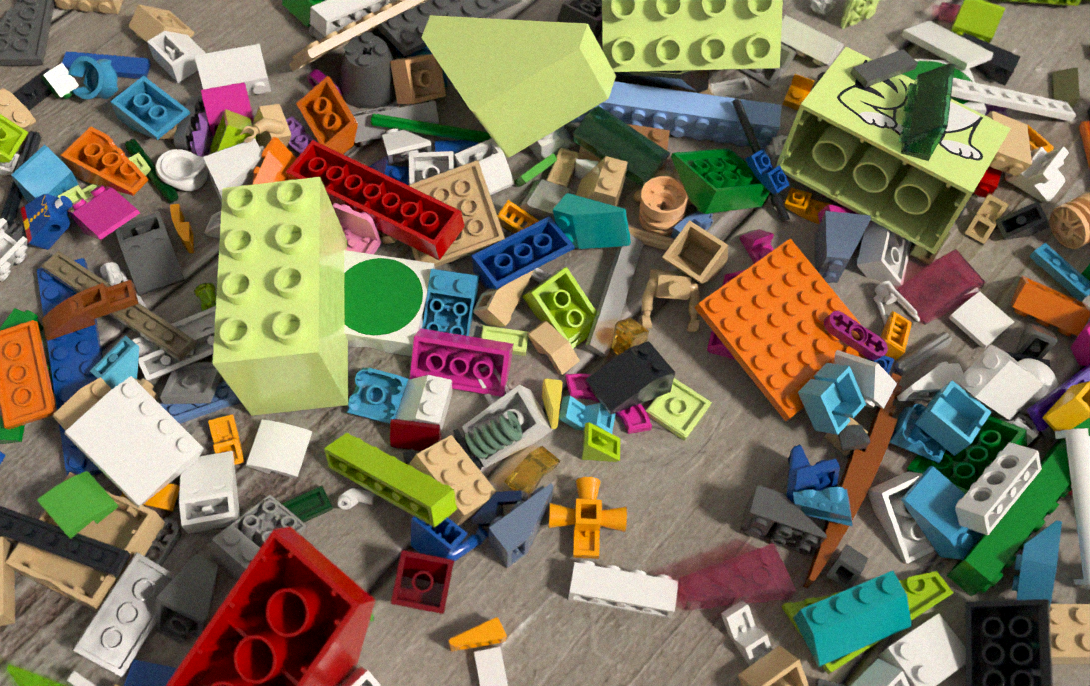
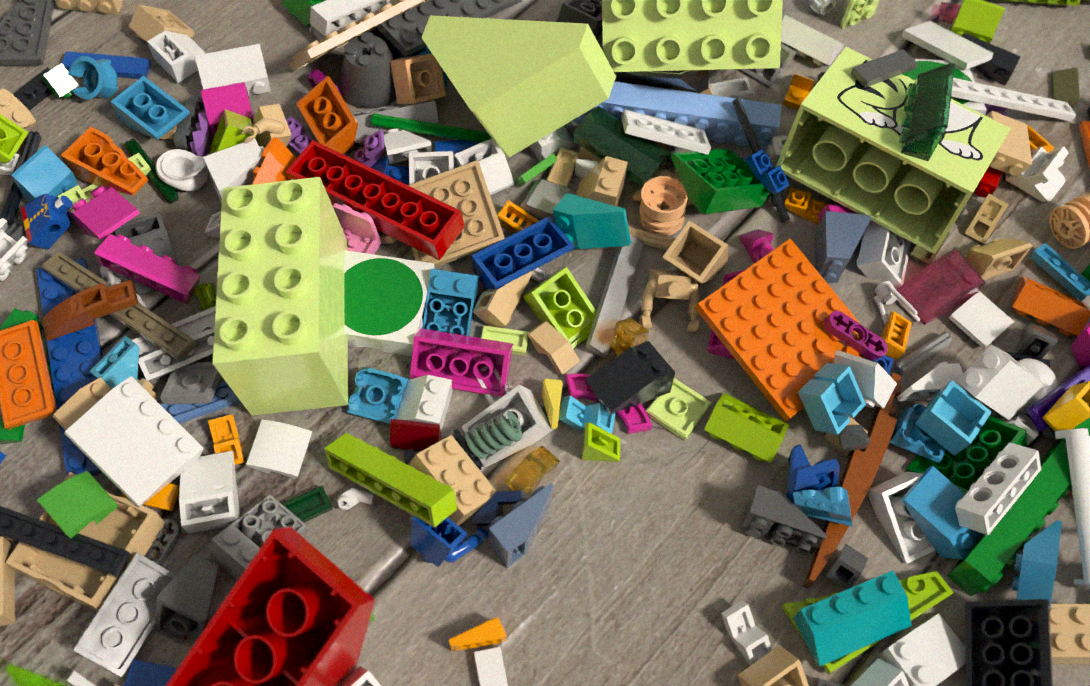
(147, 268): none -> dark pink slope
(183, 228): light orange slope -> none
(372, 150): none -> medium lavender slope
(422, 581): dark red slope -> none
(587, 518): light orange brick -> none
(623, 589): white brick -> none
(665, 131): none -> white tile
(698, 218): medium blue slope -> none
(746, 428): none -> lime slope
(748, 577): clear pink wedge -> none
(997, 257): none -> tan slope
(1023, 222): black slope -> none

